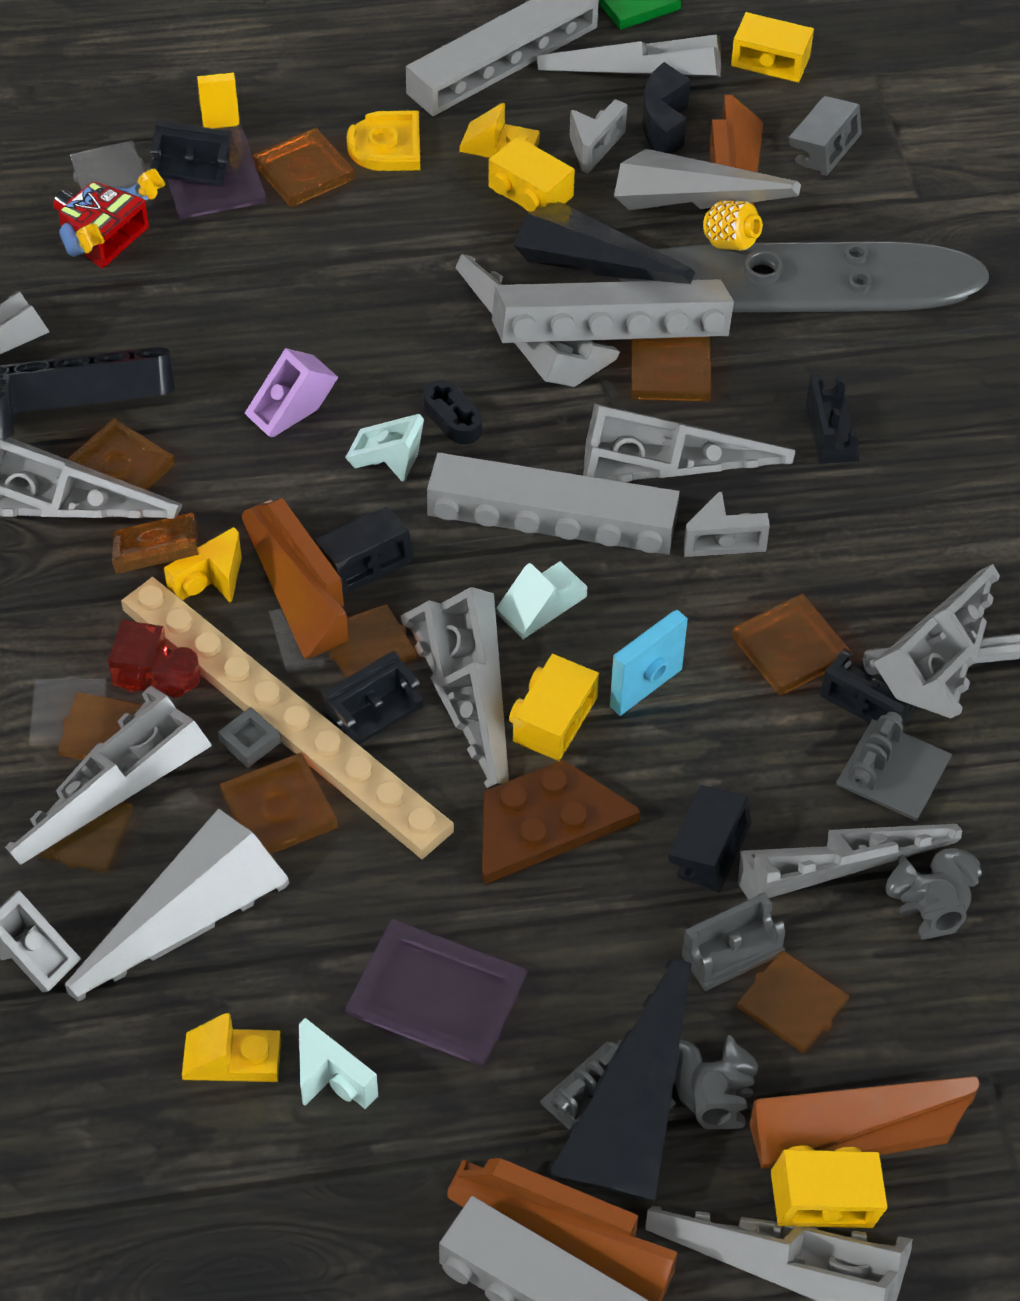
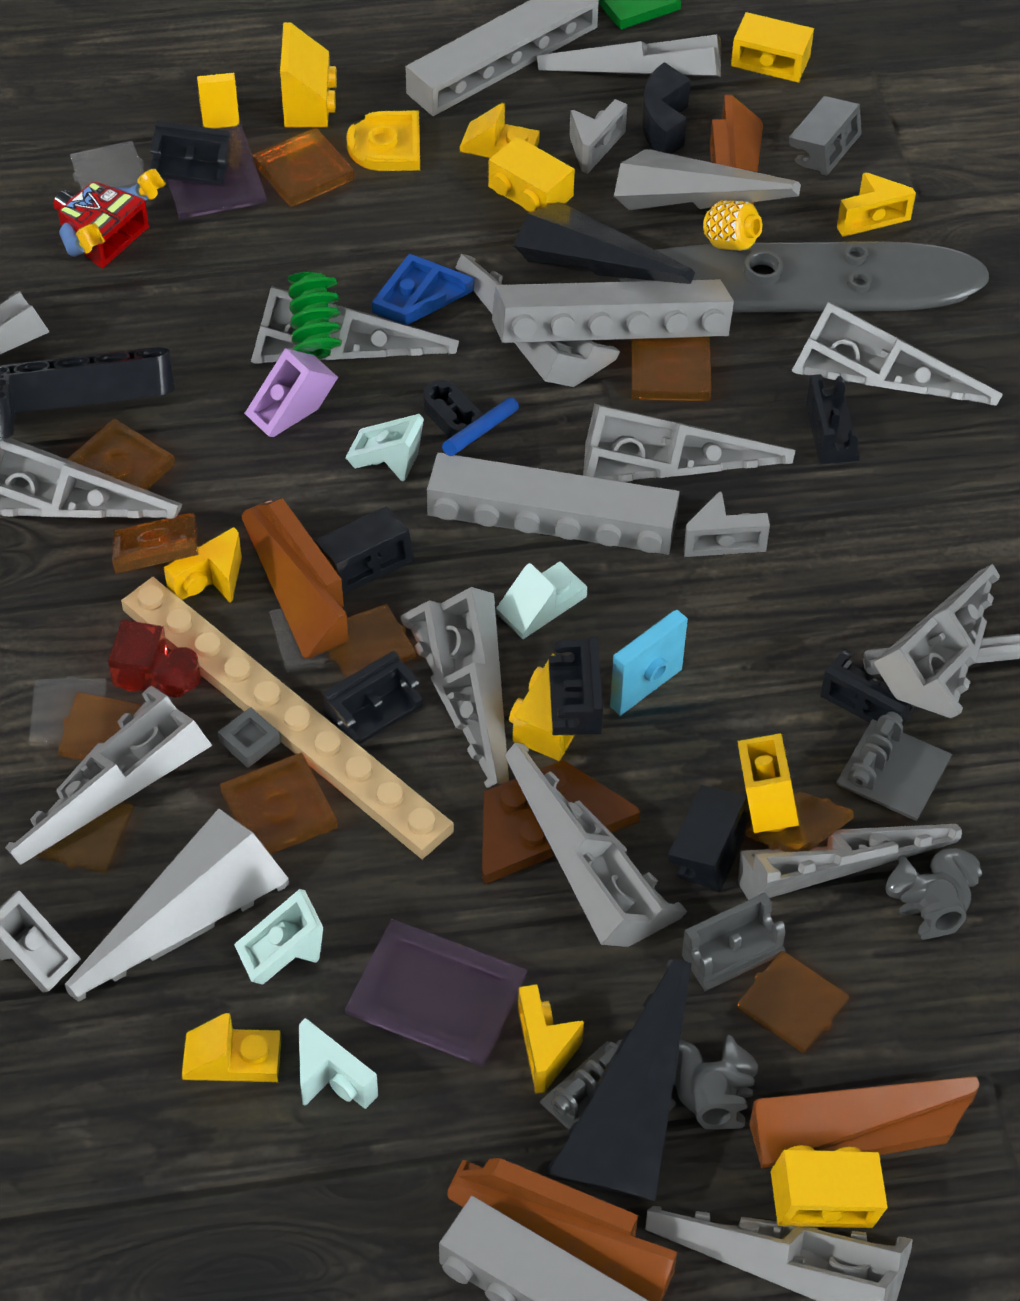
(280, 937): none -> light aqua slope
(306, 80): none -> yellow slope
(313, 314): none -> green piece
(360, 333): none -> light grey wedge
(419, 289): none -> blue wing
(480, 426): none -> blue bar
(547, 1045): none -> yellow slope
(576, 688): none -> black hinge
(604, 879): none -> light grey wedge
(768, 783): none -> yellow brick
(789, 643): clear orange tile -> none
(816, 820): none -> clear orange piece
(870, 356): none -> light grey wedge
(876, 206): none -> yellow slope

